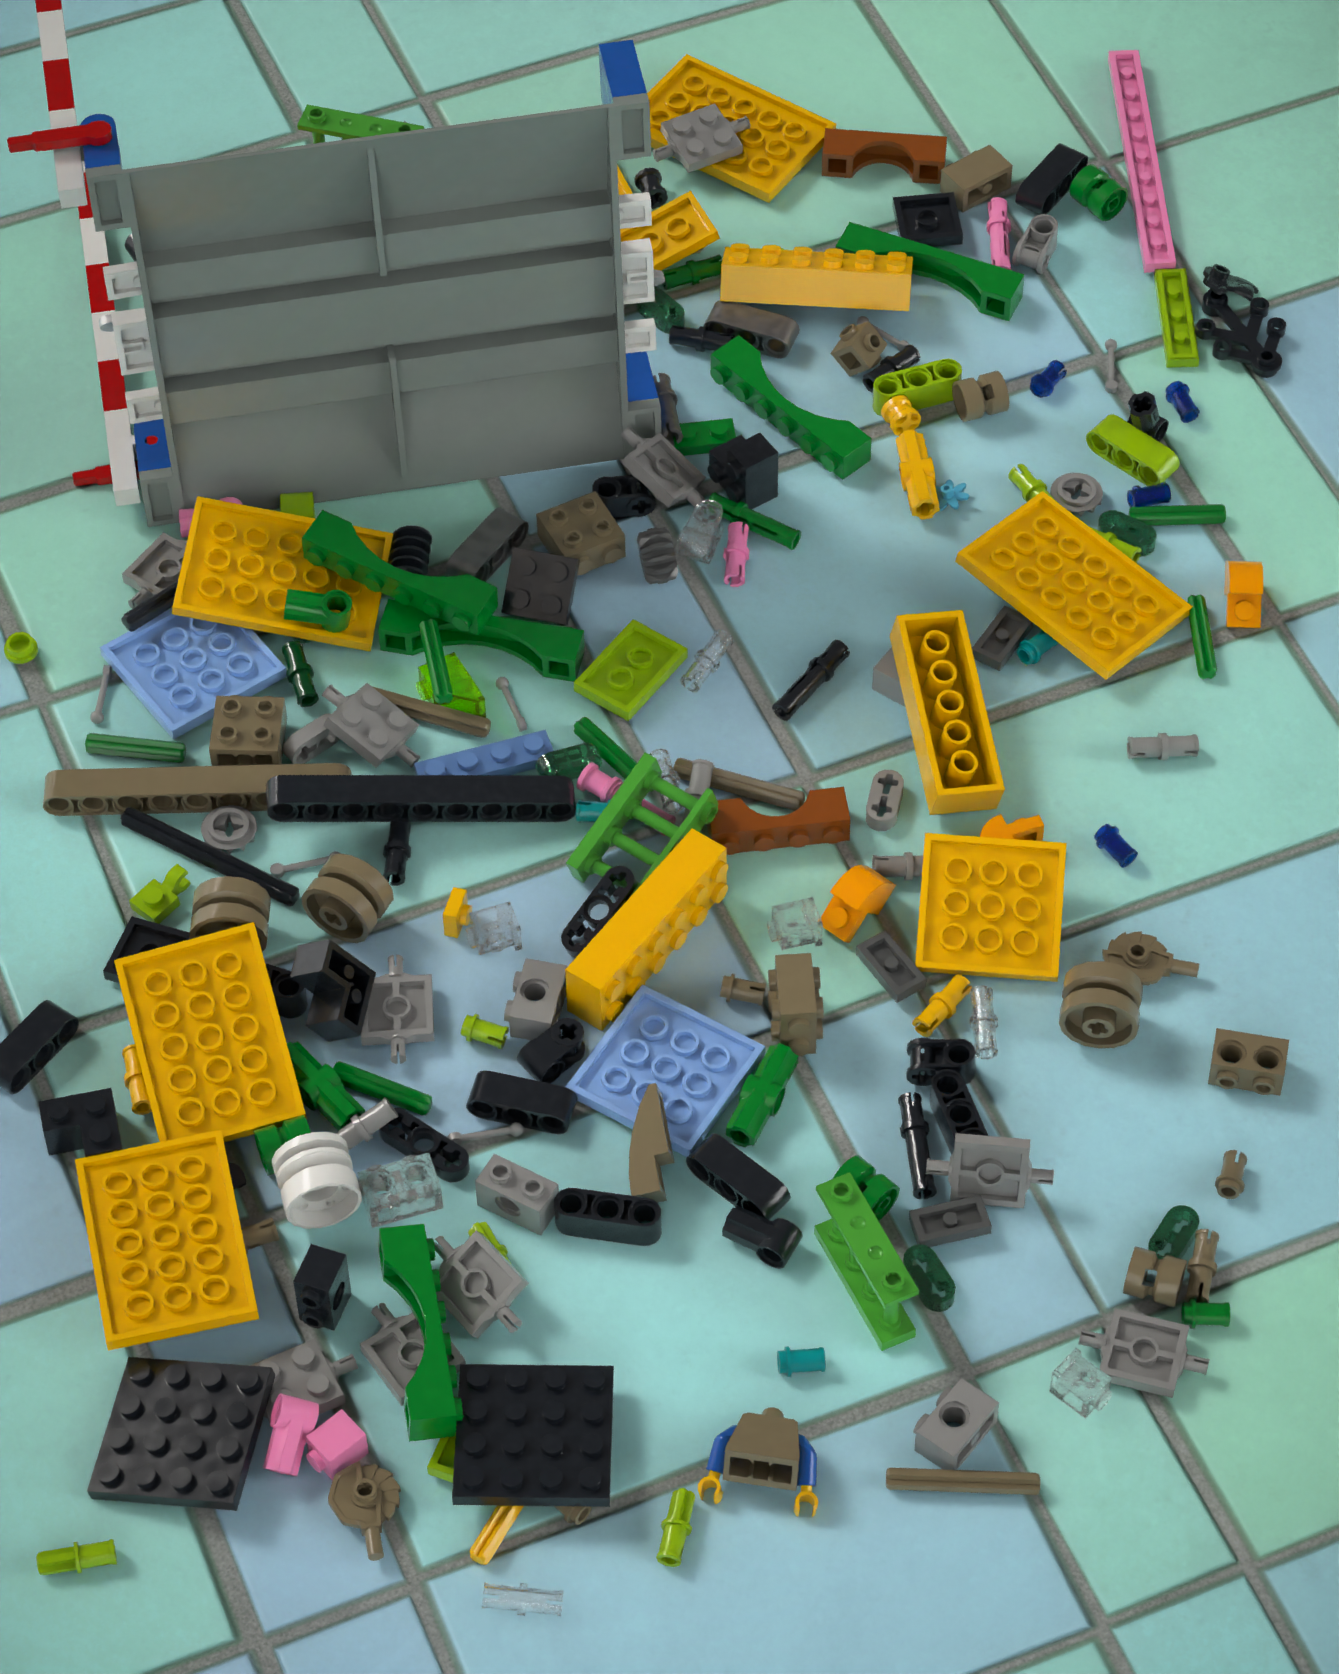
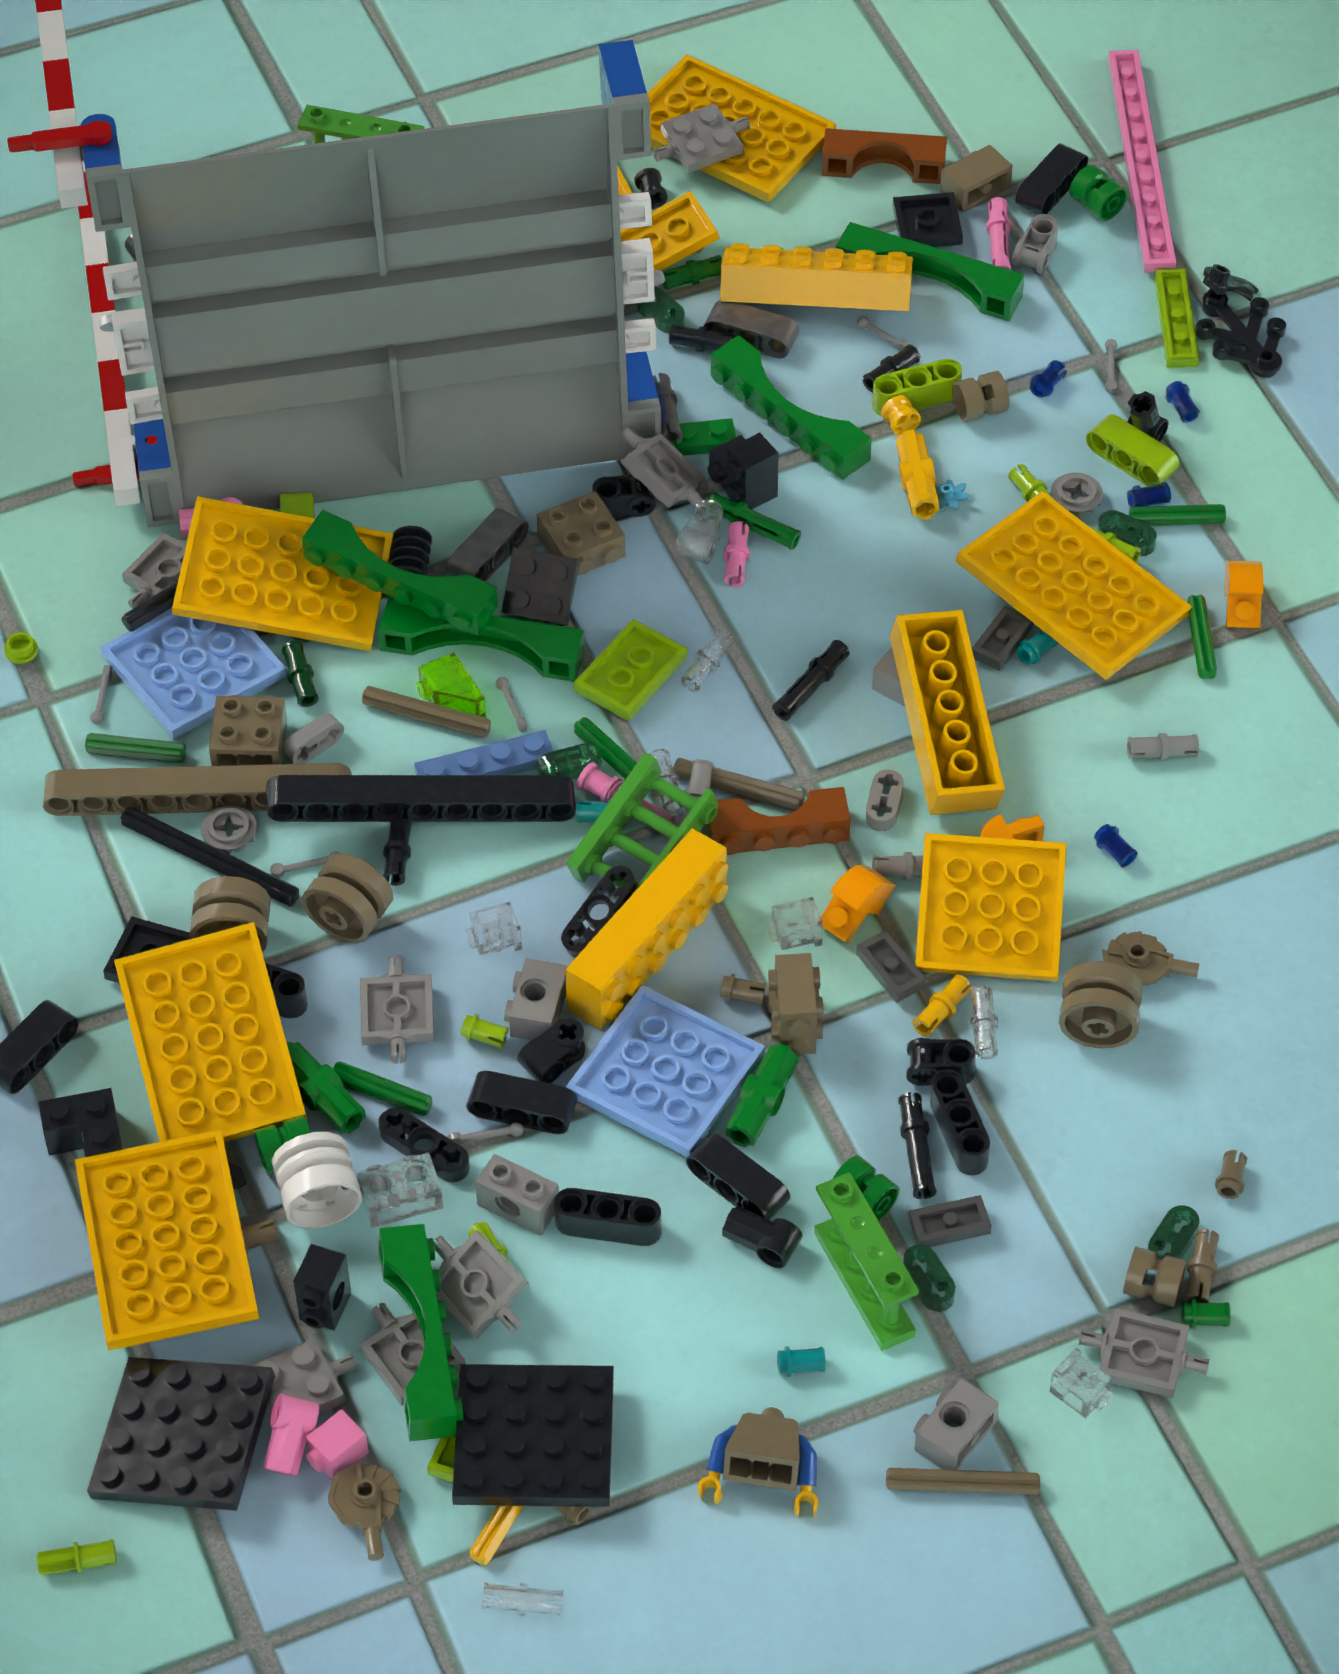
(135, 1082): yellow pin -> none
(160, 900): lime plate -> none
(316, 608): green piece -> none
(339, 989): black brick -> none
(365, 1125): light grey pin -> none
(371, 725): light grey plate -> none
(436, 661): green axle -> none
(456, 912): yellow plate -> none
(650, 1147): dark tan slope -> none
(657, 555): dark grey gear -> none
(676, 1528): lime axle -> none
(859, 348): dark tan brick -> none
(990, 1168): light grey plate -> none
(1249, 1056): dark tan brick -> none

